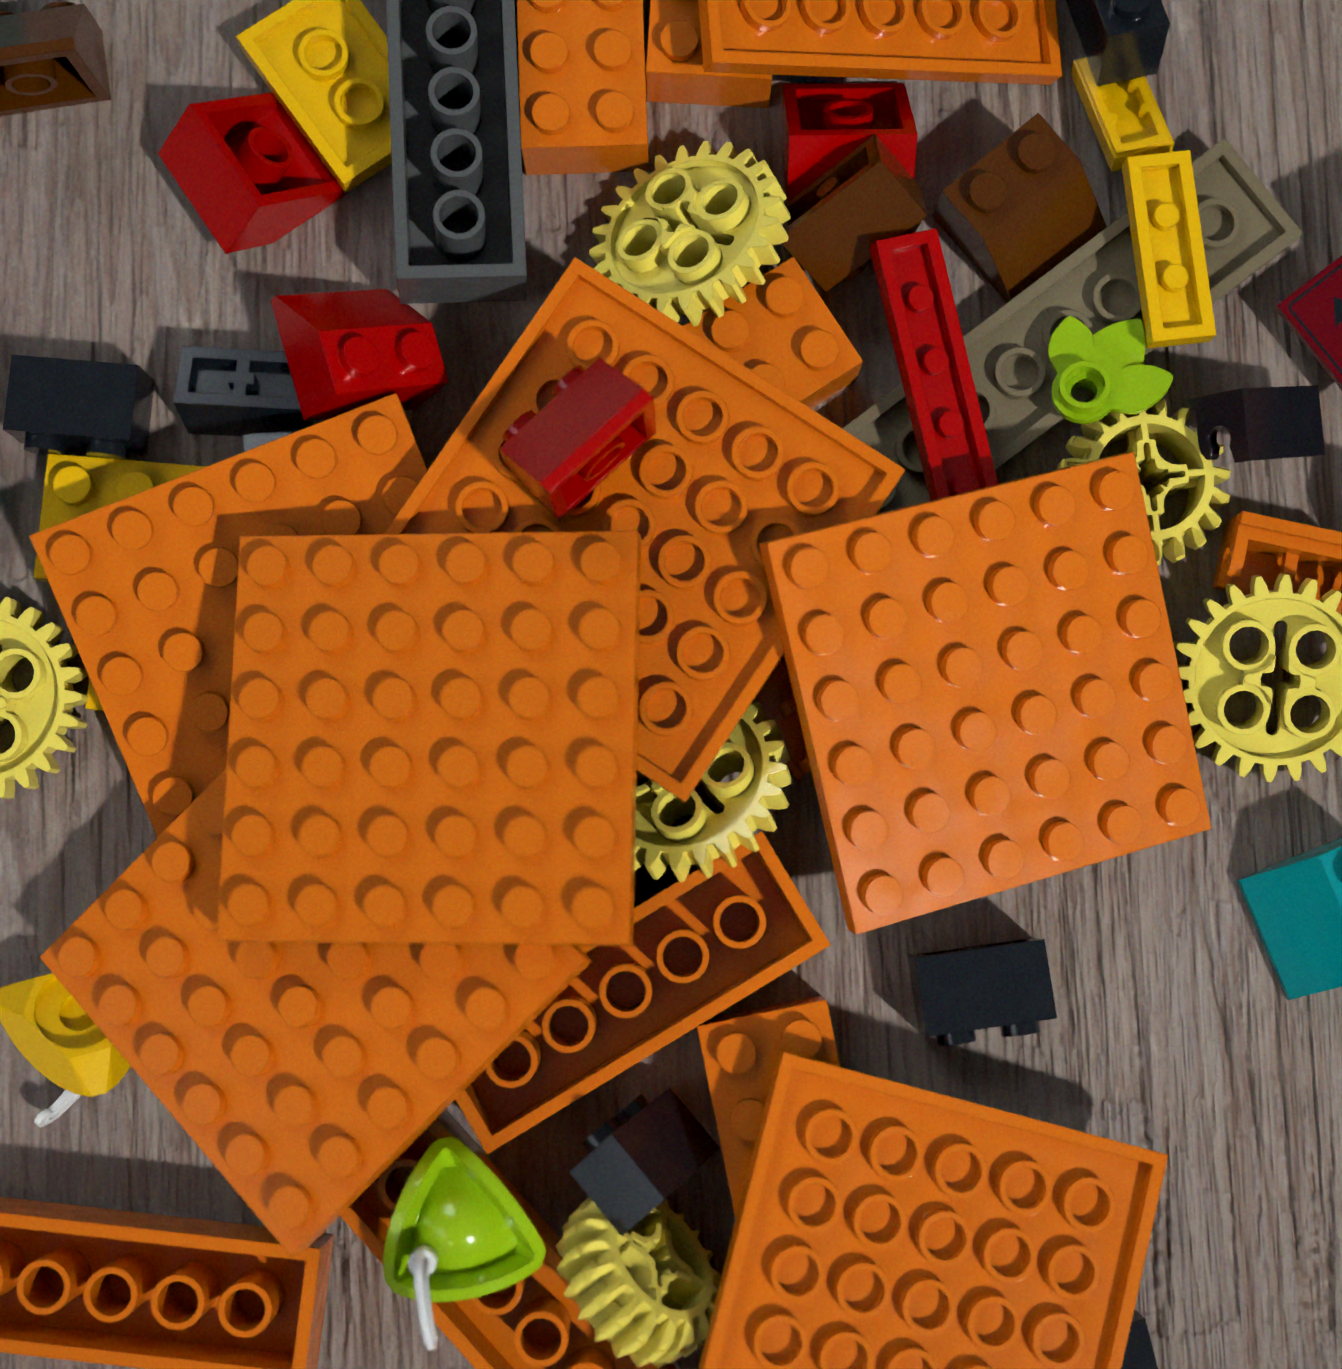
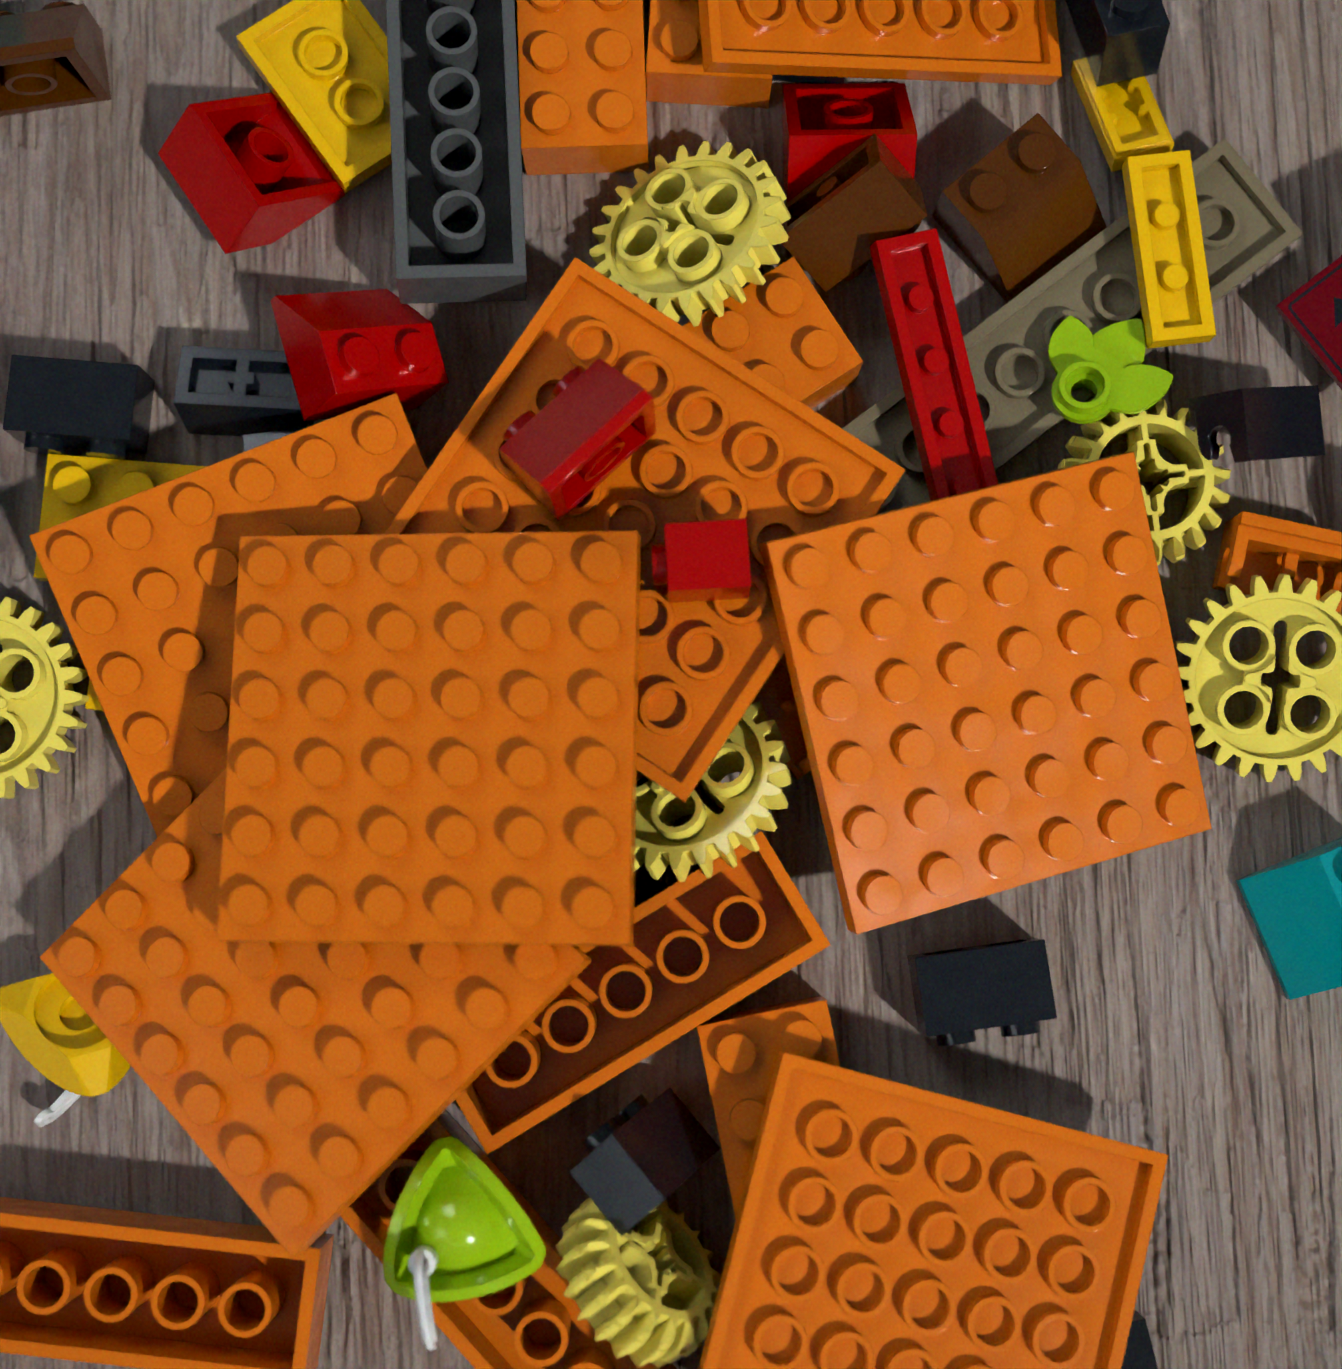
(703, 560): none -> red brick

